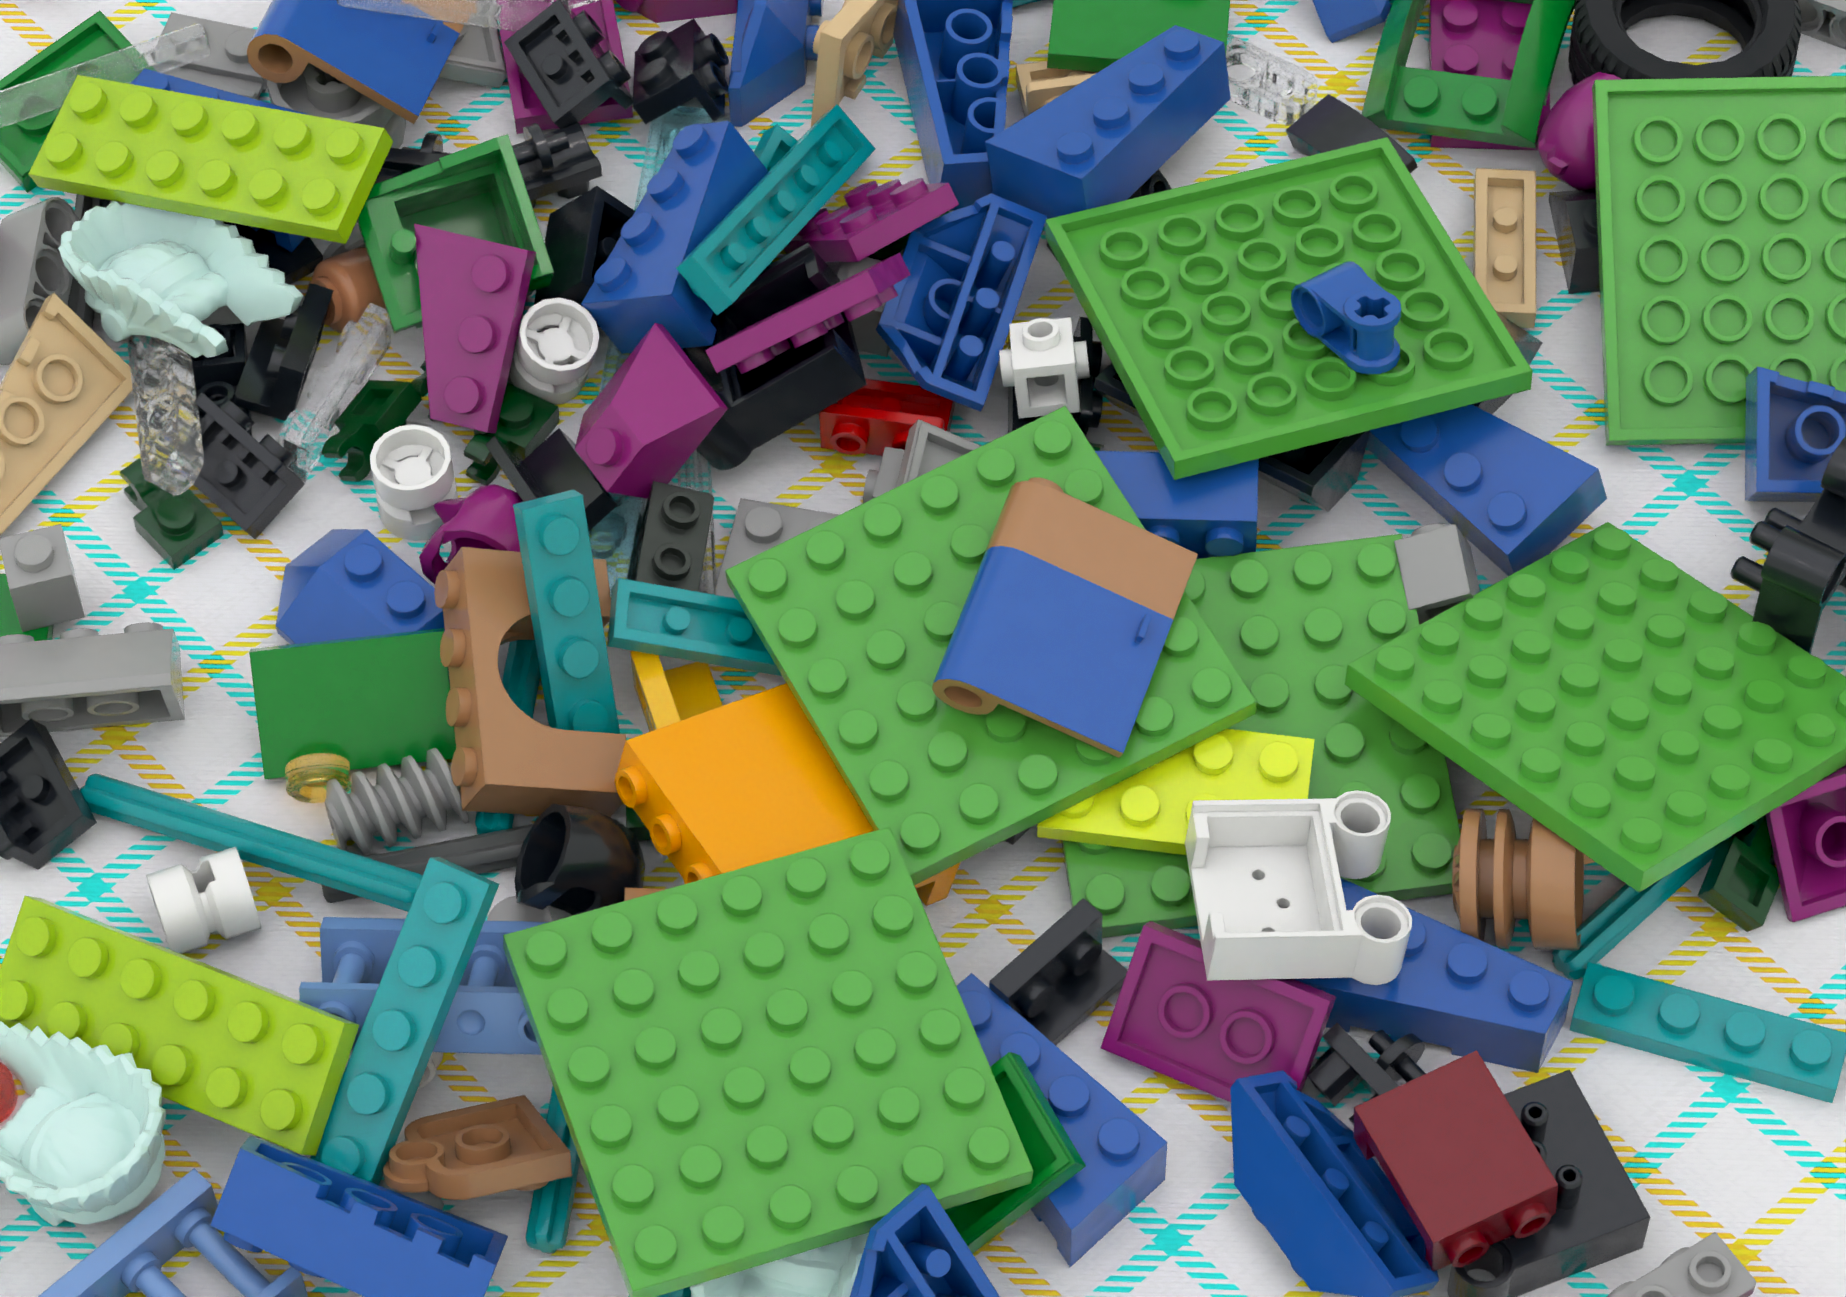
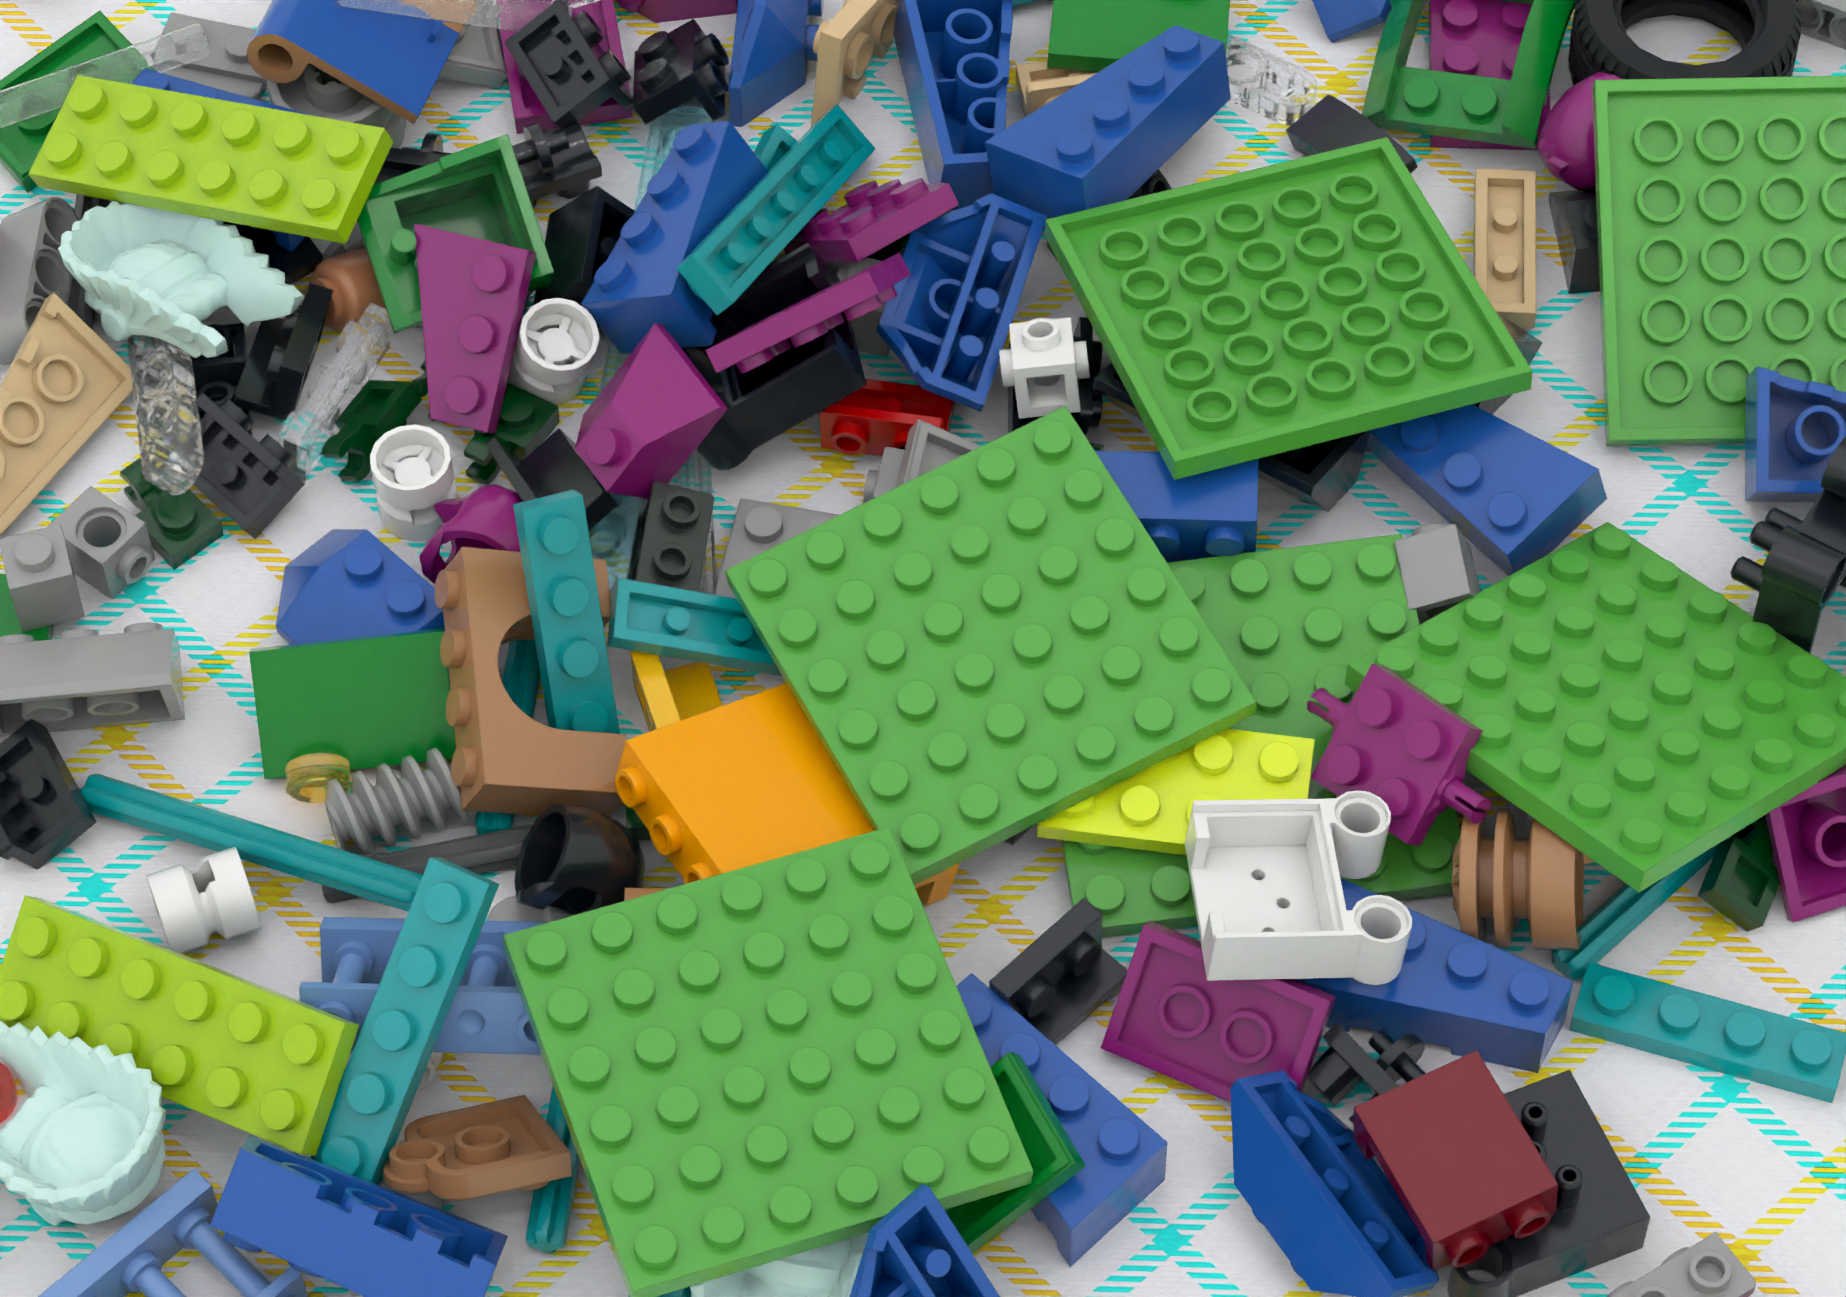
(97, 522): none -> light grey brick
(1065, 617): blue door -> none
(1350, 317): blue piece -> none
(1399, 749): none -> magenta plate

